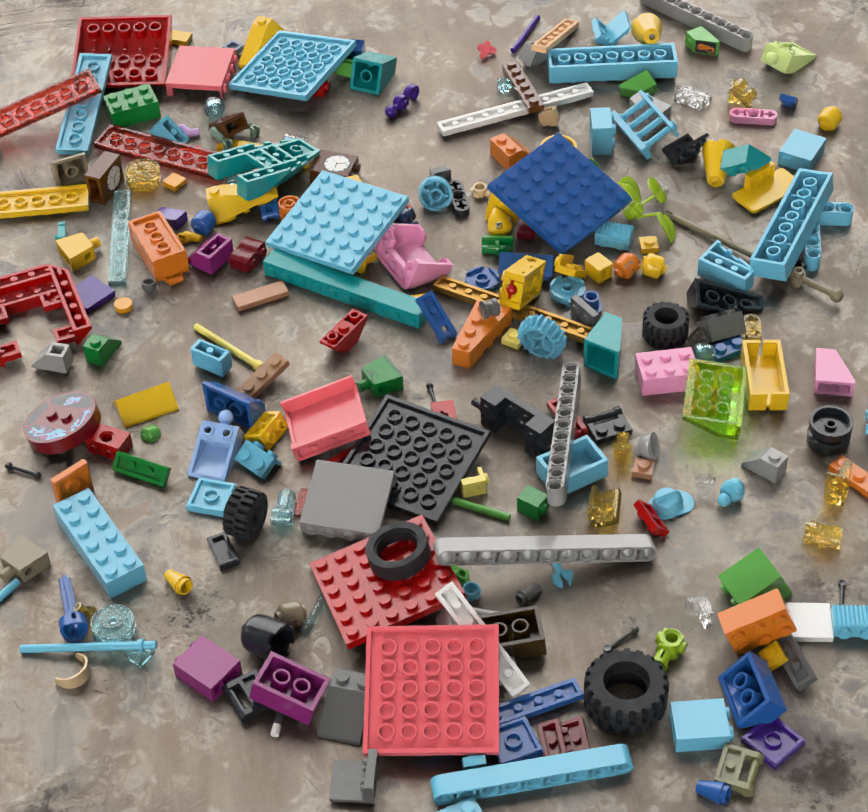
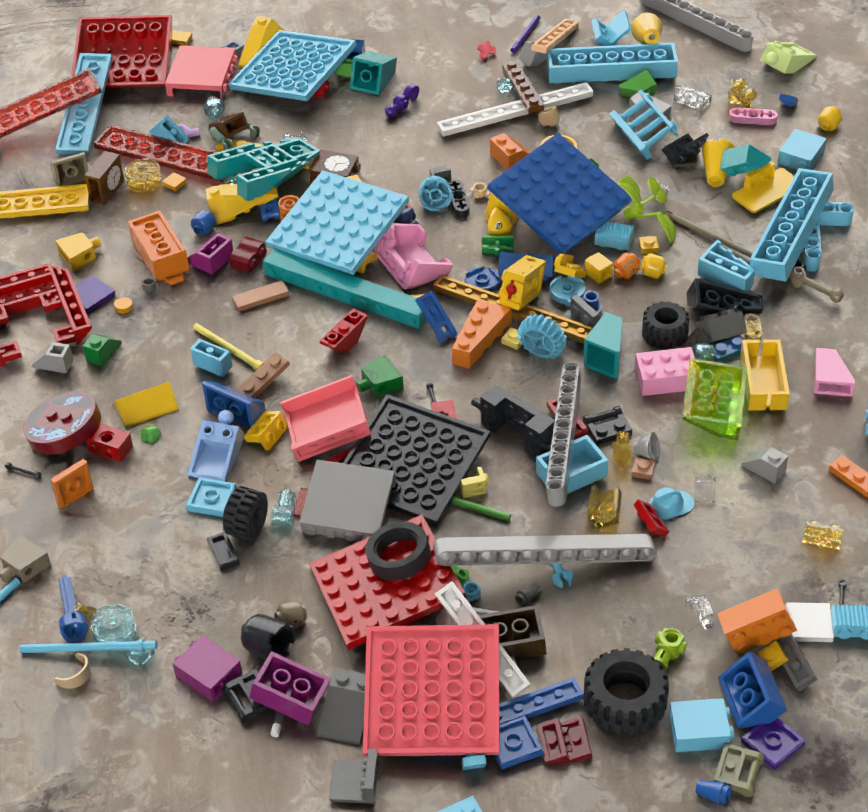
(62, 230): plate -> none
(99, 543): medium azure brick -> none
(119, 238): clear light blue tile -> none
(132, 106): green brick -> none
(141, 468): green plate -> none
(174, 217): slope -> none
(179, 582): yellow cone -> none
(187, 236): yellow arm -> none
(256, 459): medium azure bracket -> none
(313, 614): clear light blue bar -> none
(489, 308): dark grey wheel -> none
(525, 231): dark red plate -> none
(531, 774): medium azure beam -> none
(532, 502): green brick -> none
(602, 131): medium azure brick -> none
(607, 648): dark grey hinge -> none
(702, 41): slope -> none
(731, 491): medium azure animal -> none
(752, 578): bright green slope -> none
(829, 430): black wheel -> none
(838, 484): clear yellow bracket -> none

